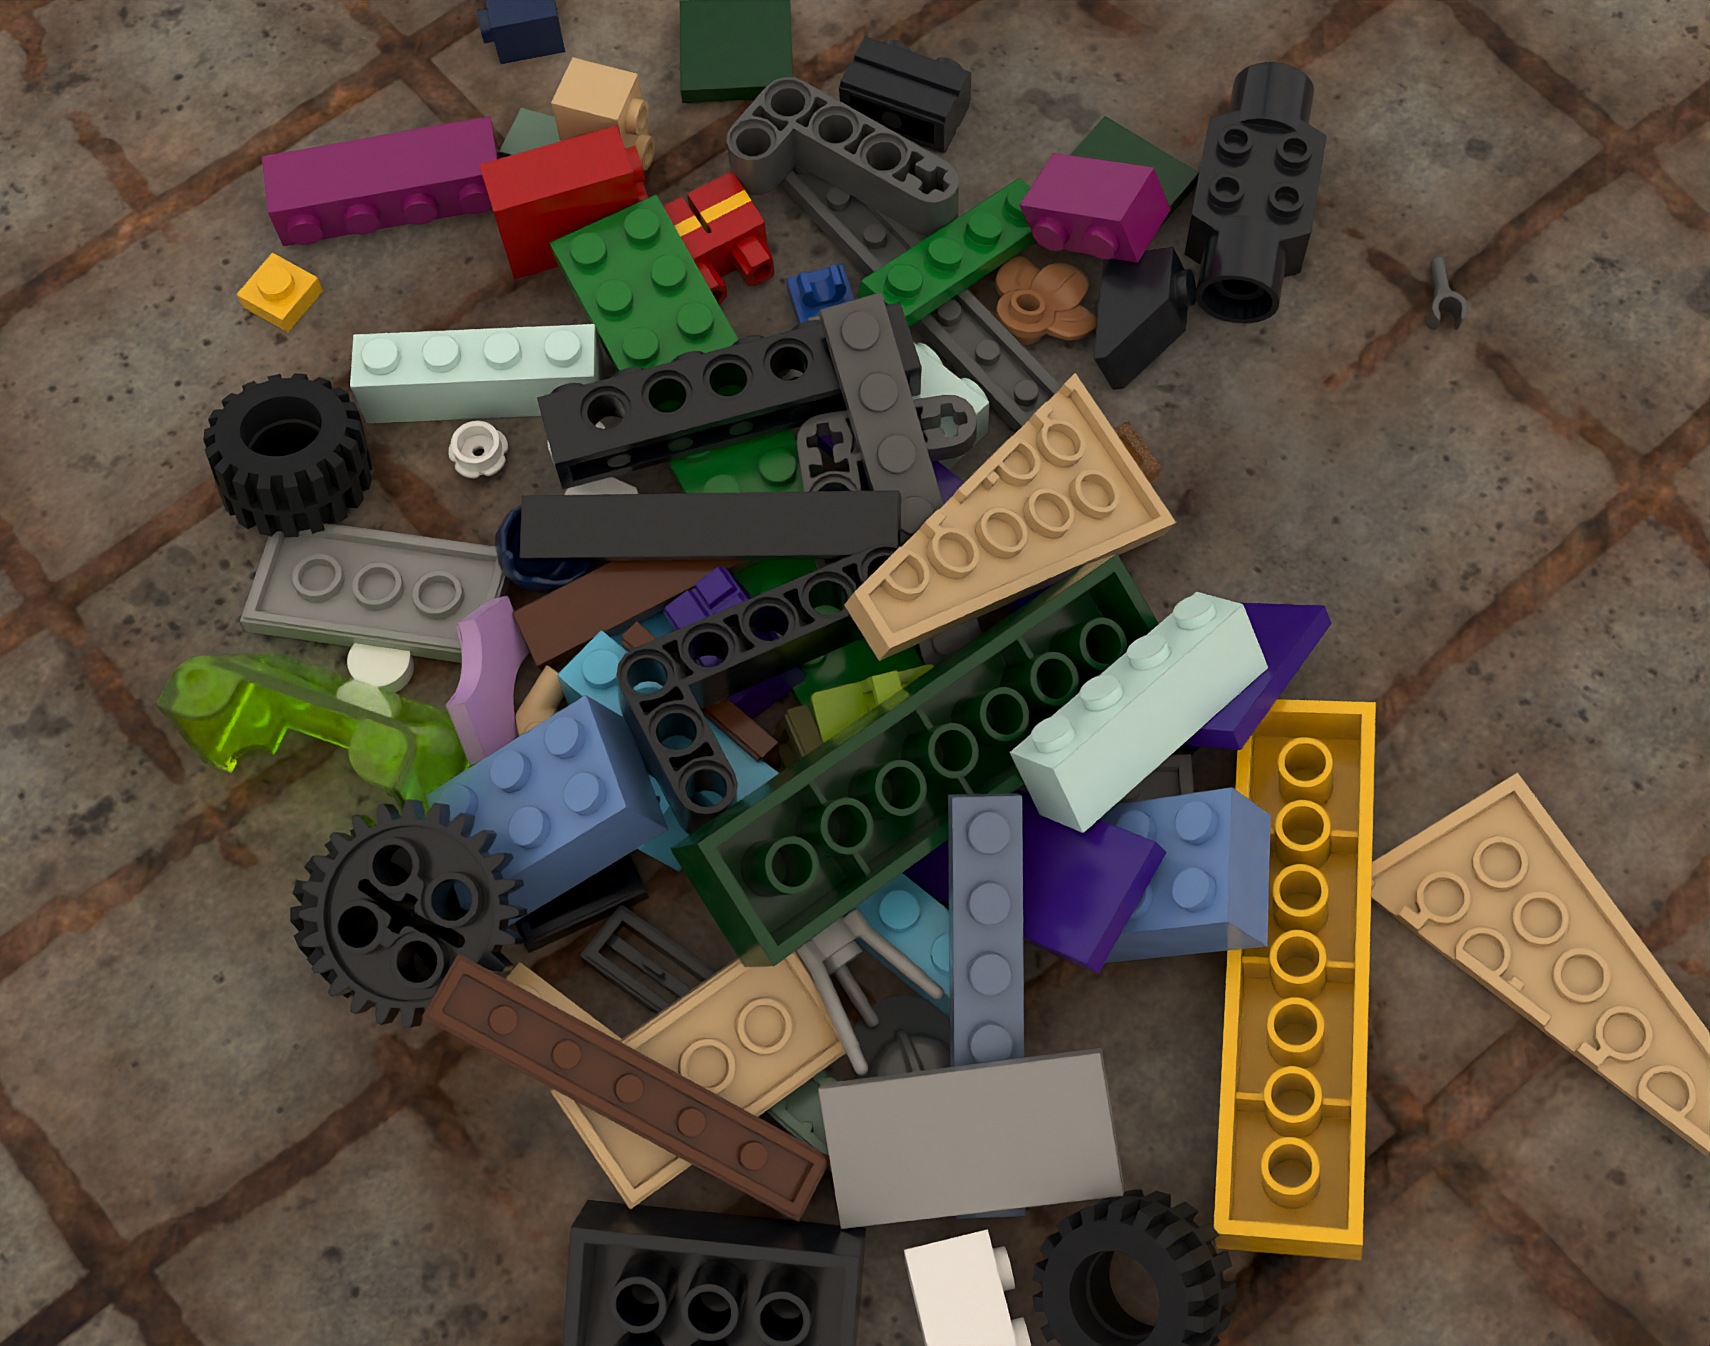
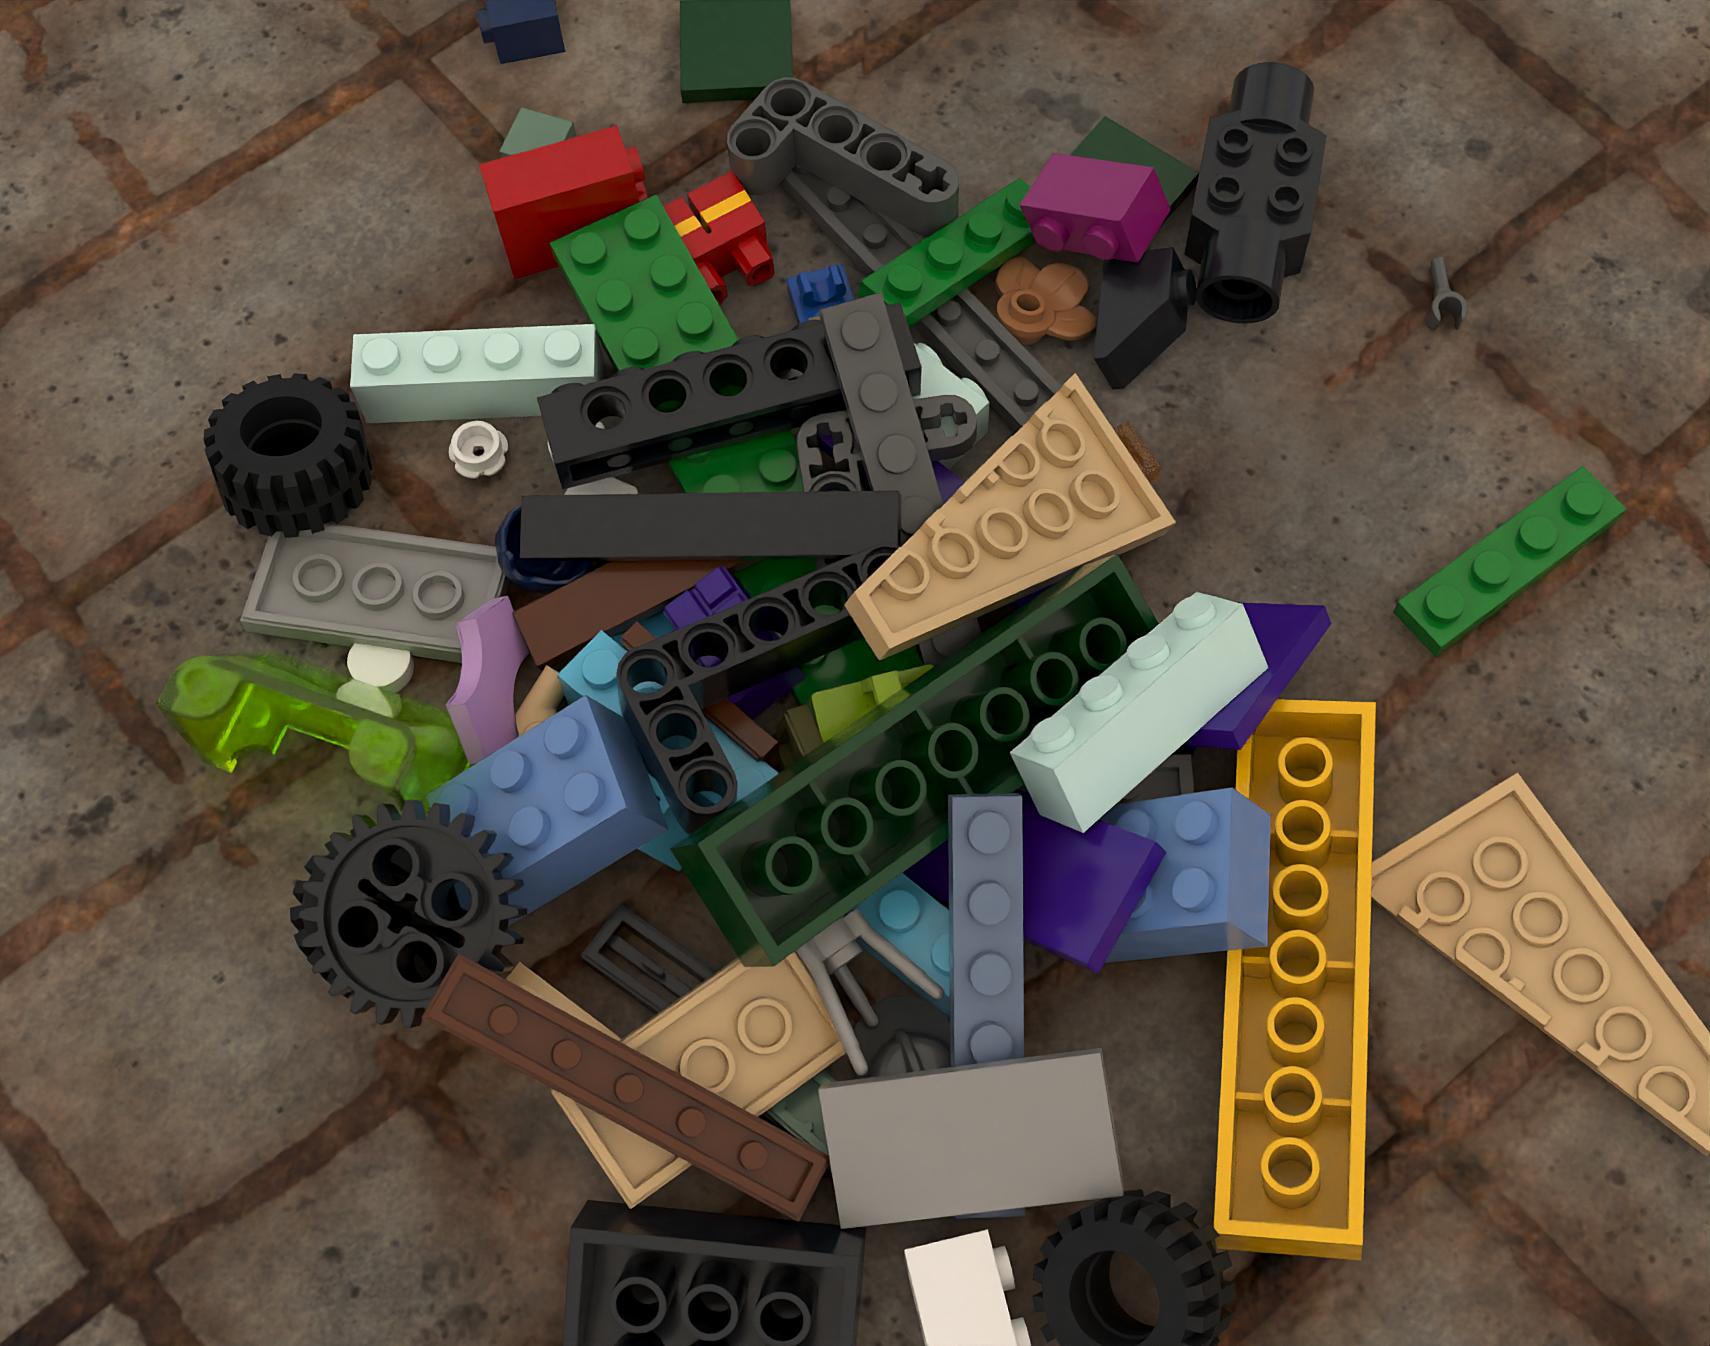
(280, 292): yellow plate -> none
(379, 181): magenta brick -> none
(583, 904): black tile -> none
(599, 98): tan brick -> none
(907, 91): black brick -> none
(1509, 561): none -> green plate

